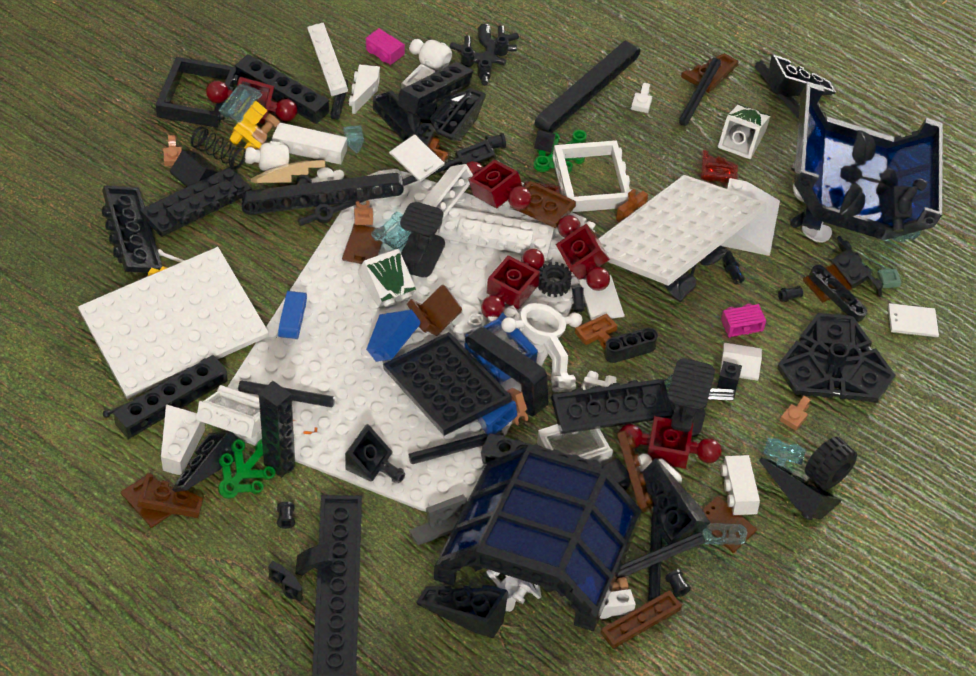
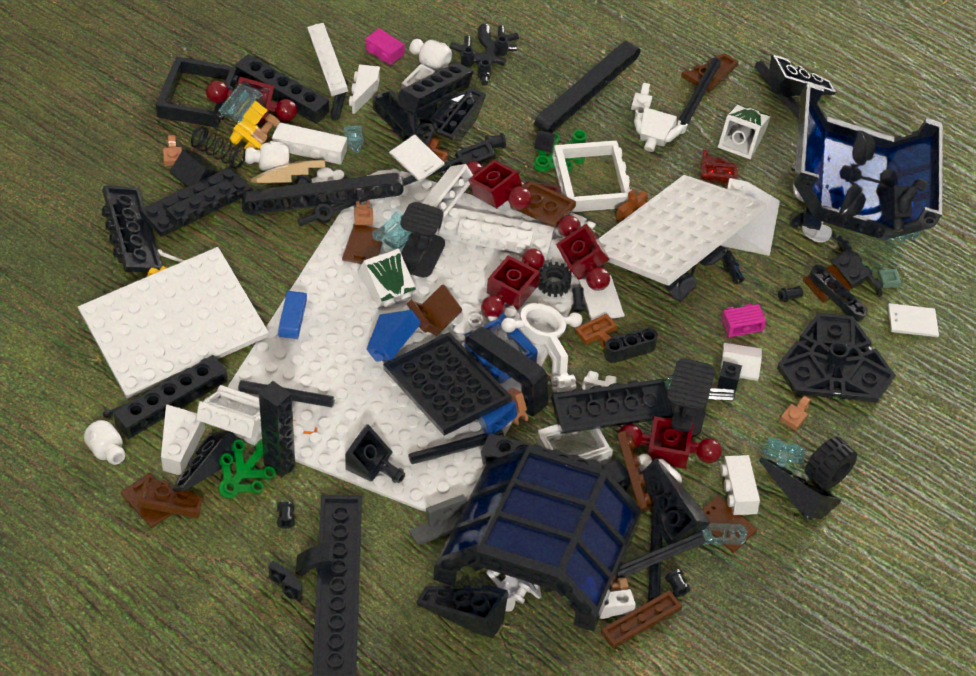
(104, 442): none -> white piece
(657, 128): none -> white torso

